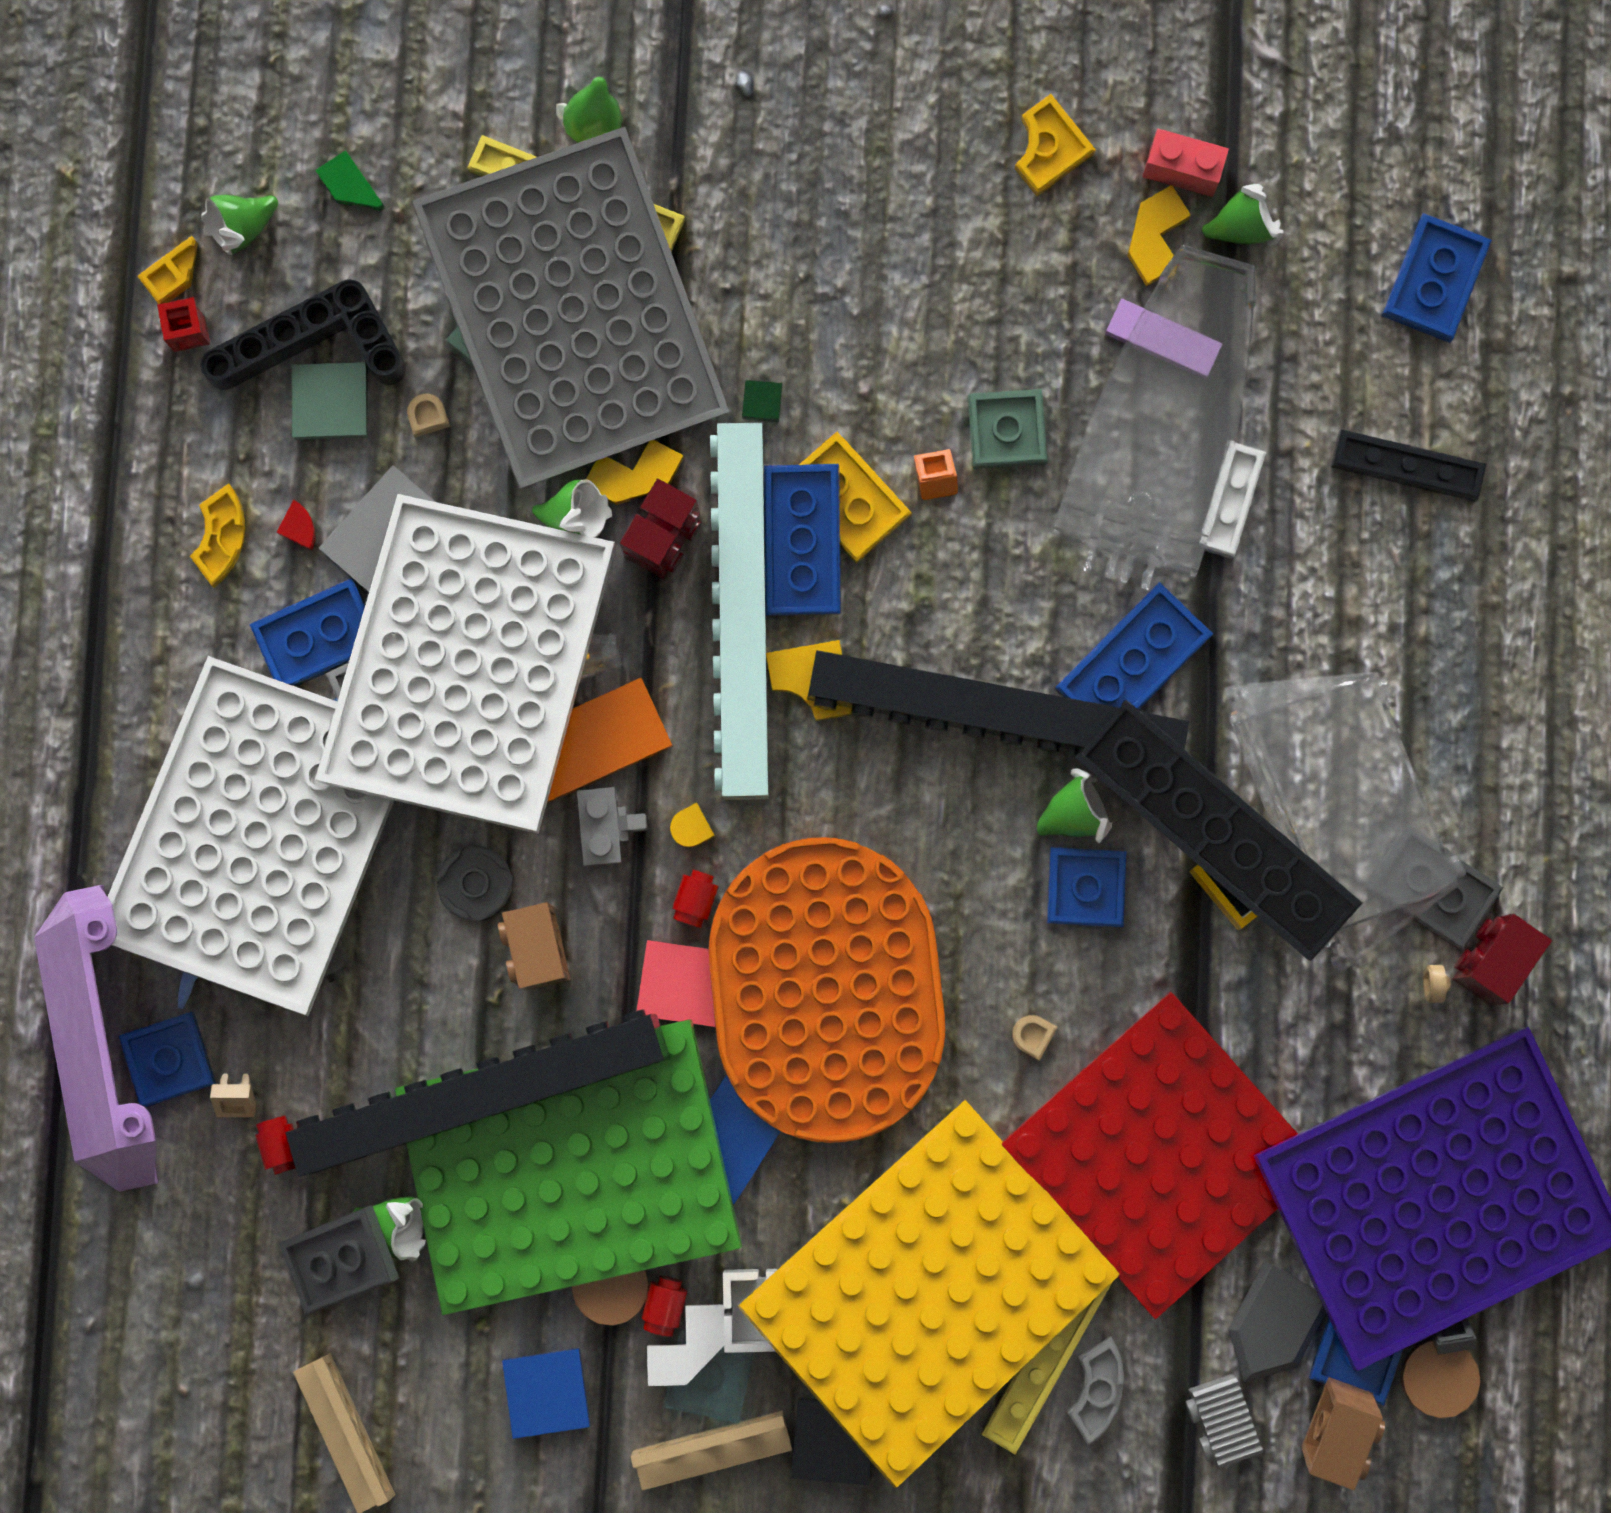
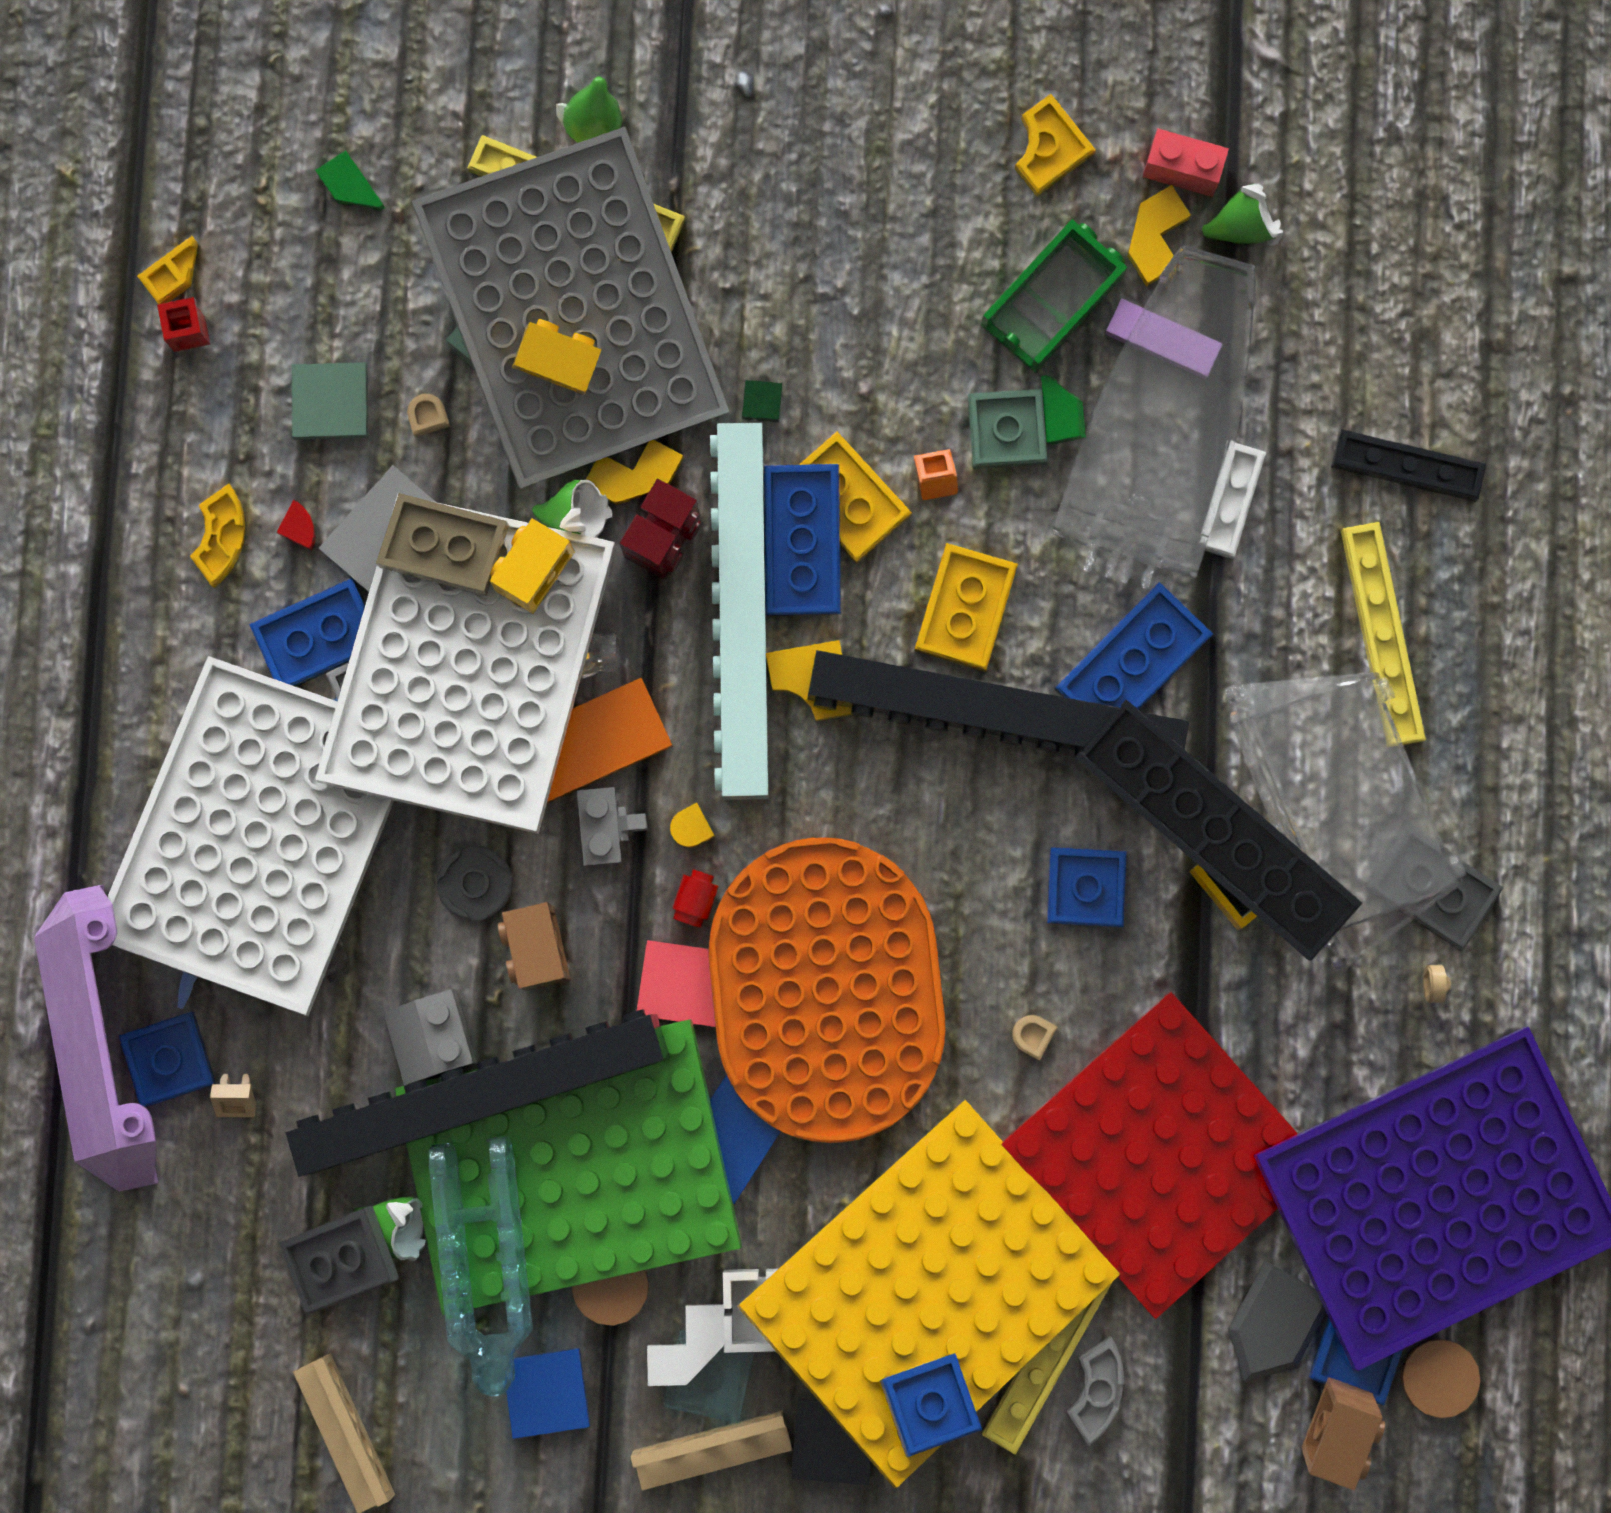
(236, 220): bright green hat -> none
(274, 1144): red brick -> none
(307, 335): black beam -> none
(430, 1036): none -> light grey slope
(442, 544): none -> dark tan plate
(489, 1354): none -> clear light blue piece
(531, 565): none -> yellow brick
(556, 356): none -> yellow brick
(664, 1306): red brick -> none
(930, 1405): none -> blue tile
(966, 607): none -> yellow tile
(1054, 294): none -> door
(1062, 413): none -> green tile
(1076, 810): bright green hat -> none
(1224, 1421): light grey brick -> none
(1382, 624): none -> light yellow tile
(1436, 278): blue tile -> none
(1455, 1338): dark grey tile -> none
(1501, 960): dark red piece -> none

